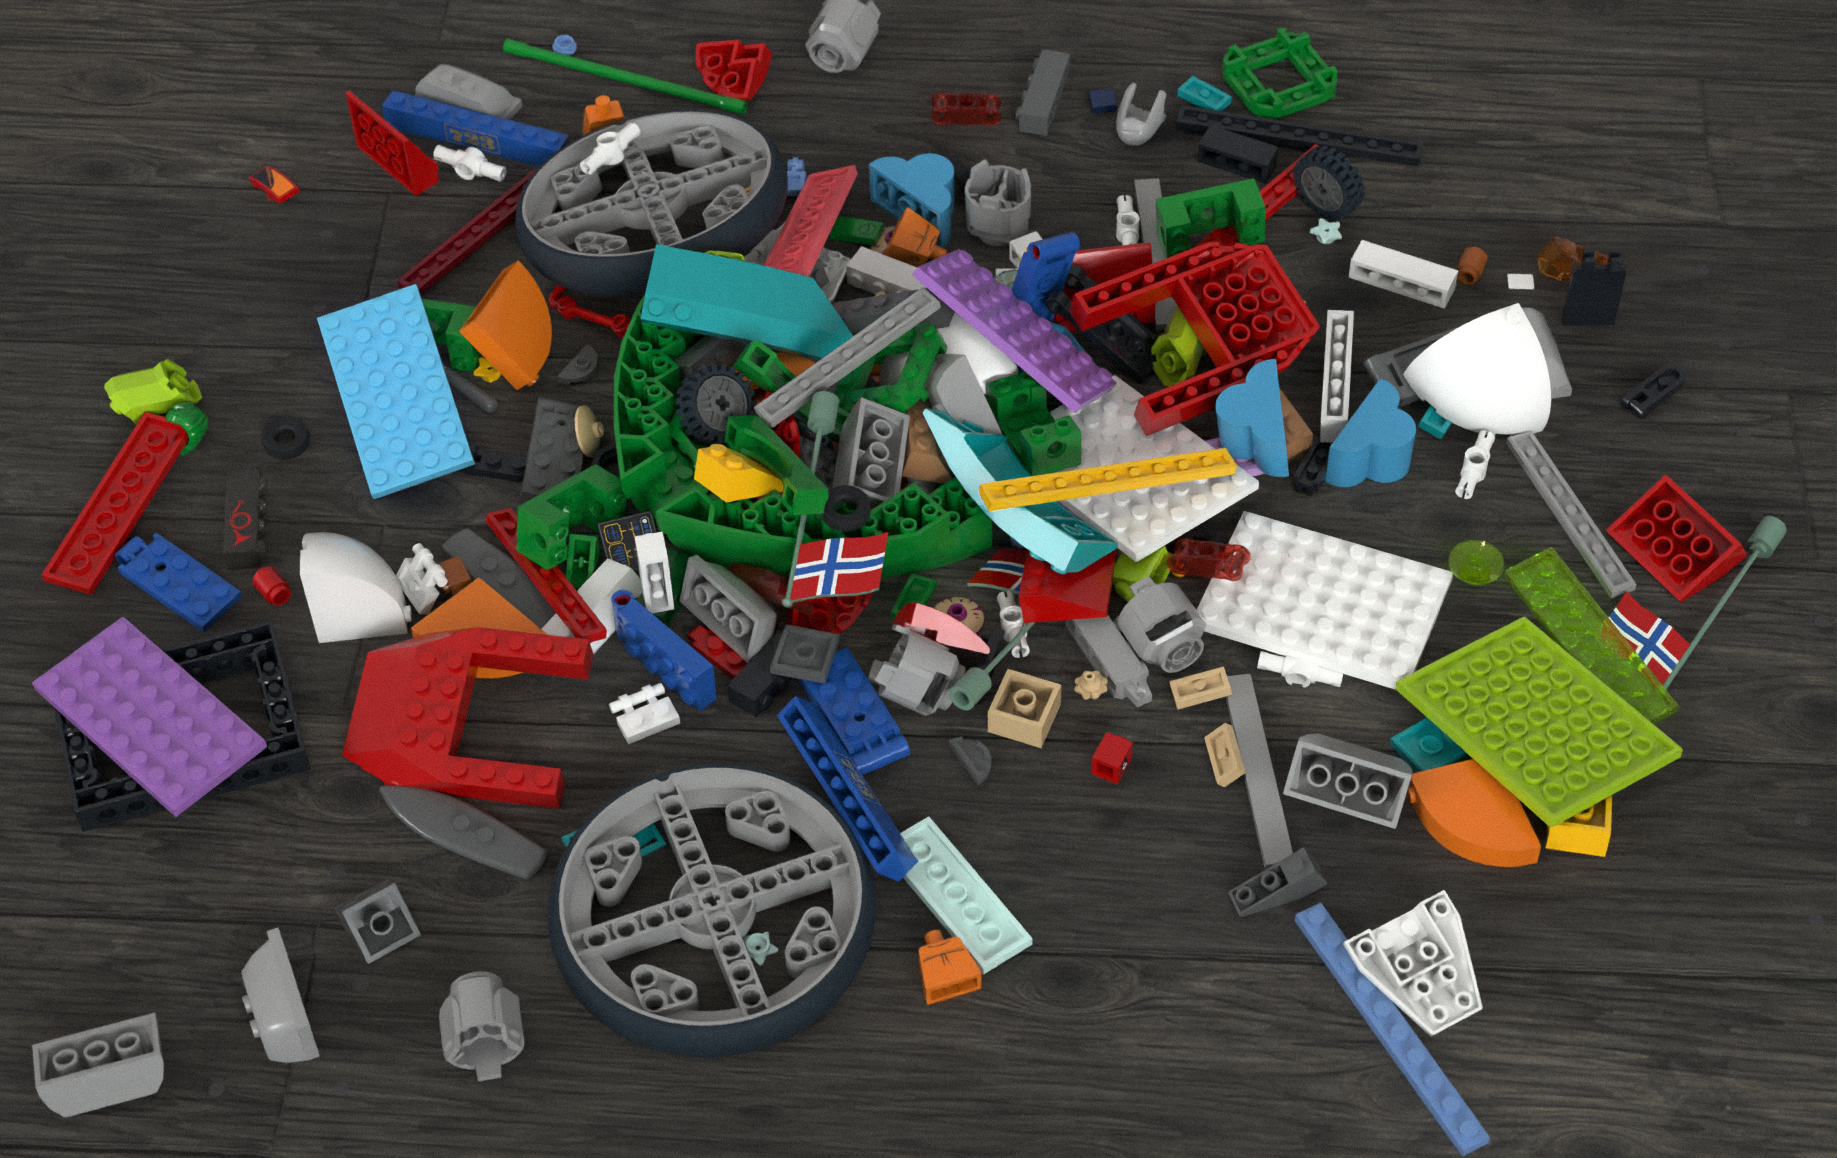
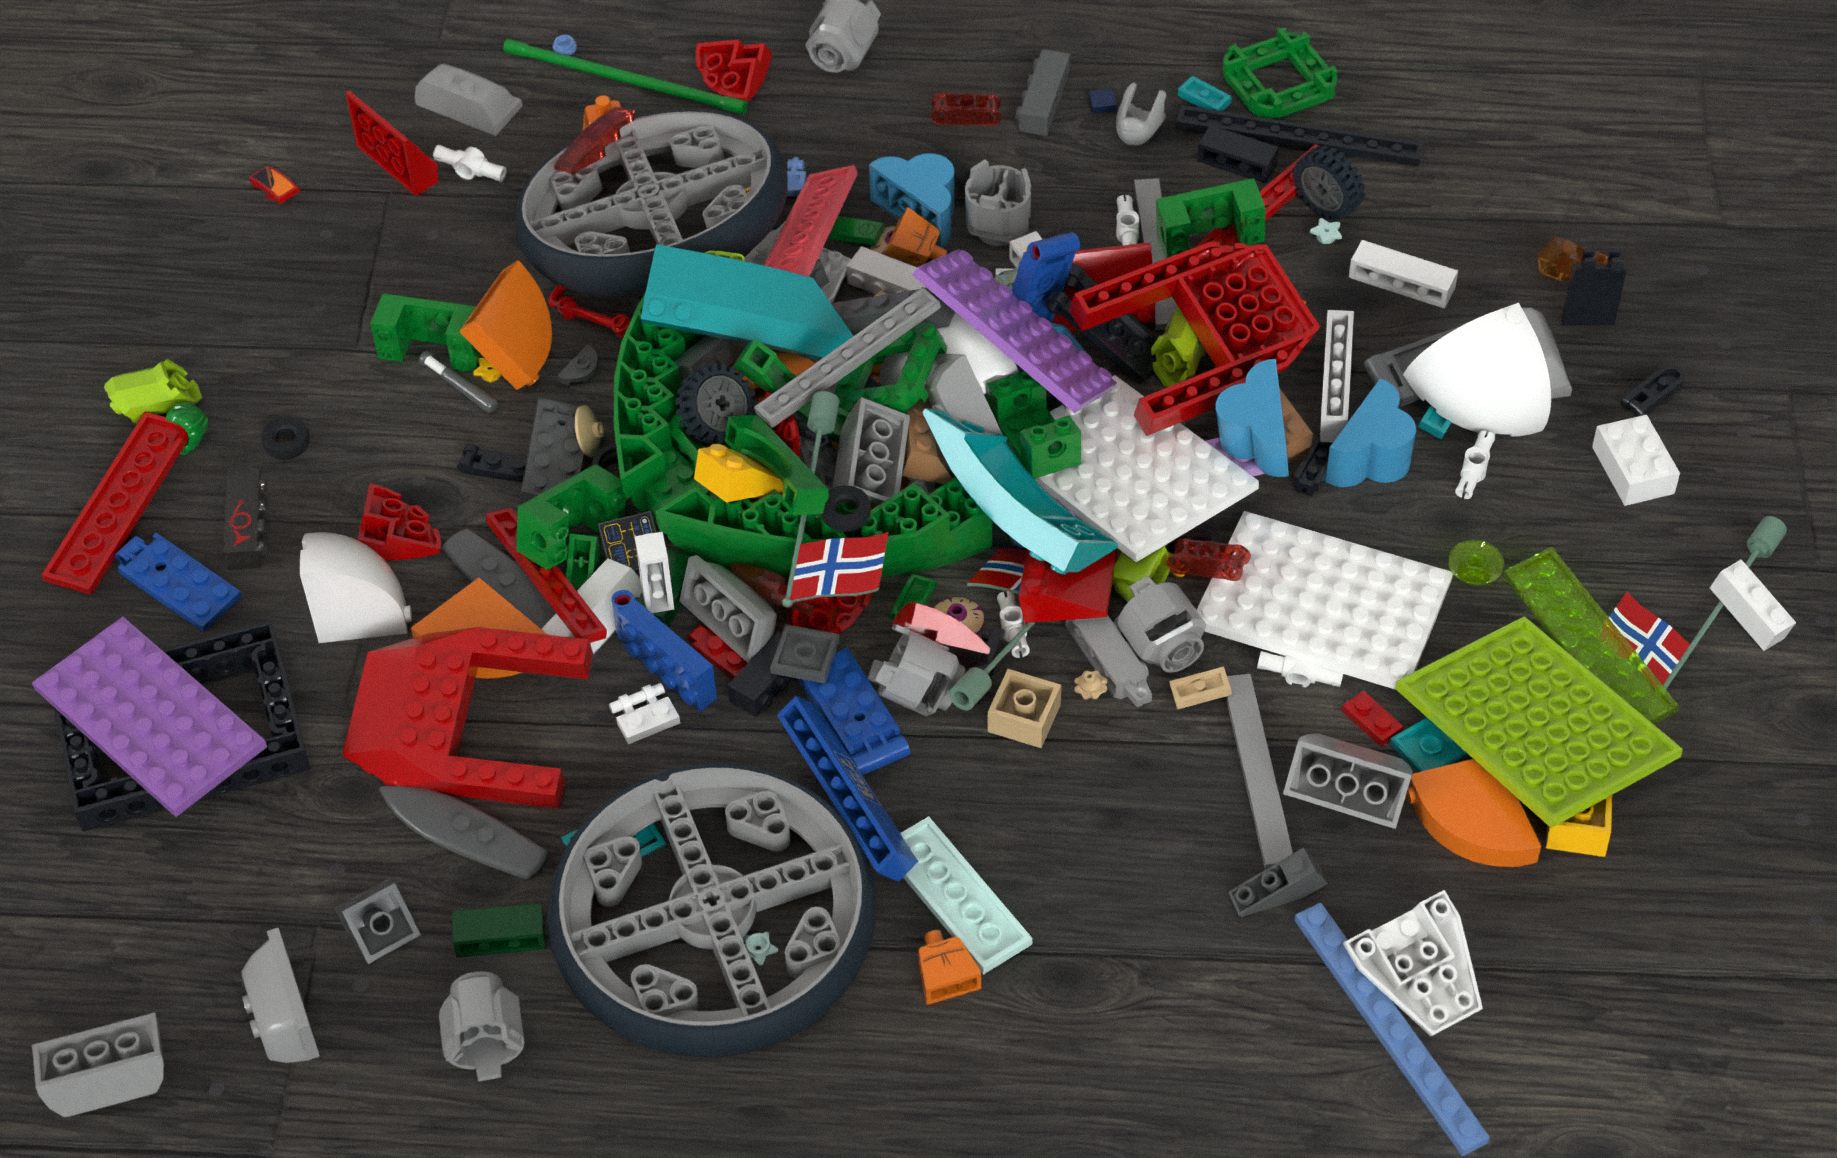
(271, 586): red brick -> none
(395, 391): medium azure plate -> none
(395, 527): none -> red brick
(418, 585): white plate -> none
(456, 575): dark orange brick -> none
(465, 240): dark red plate -> none
(472, 129): blue brick -> none
(498, 930): none -> dark green brick
(591, 142): none -> clear red slope
(610, 148): white pin -> none
(973, 756): dark grey plate -> none
(1106, 479): yellow plate -> none
(1112, 757): red brick -> none
(1224, 755): tan plate -> none
(1372, 718): none -> red plate
(1471, 265): dark orange brick -> none
(1520, 281): white sticker -> none
(1571, 514): light grey tile -> none
(1635, 460): none -> white brick
(1676, 540): red slope -> none
(1752, 605): none -> white brick

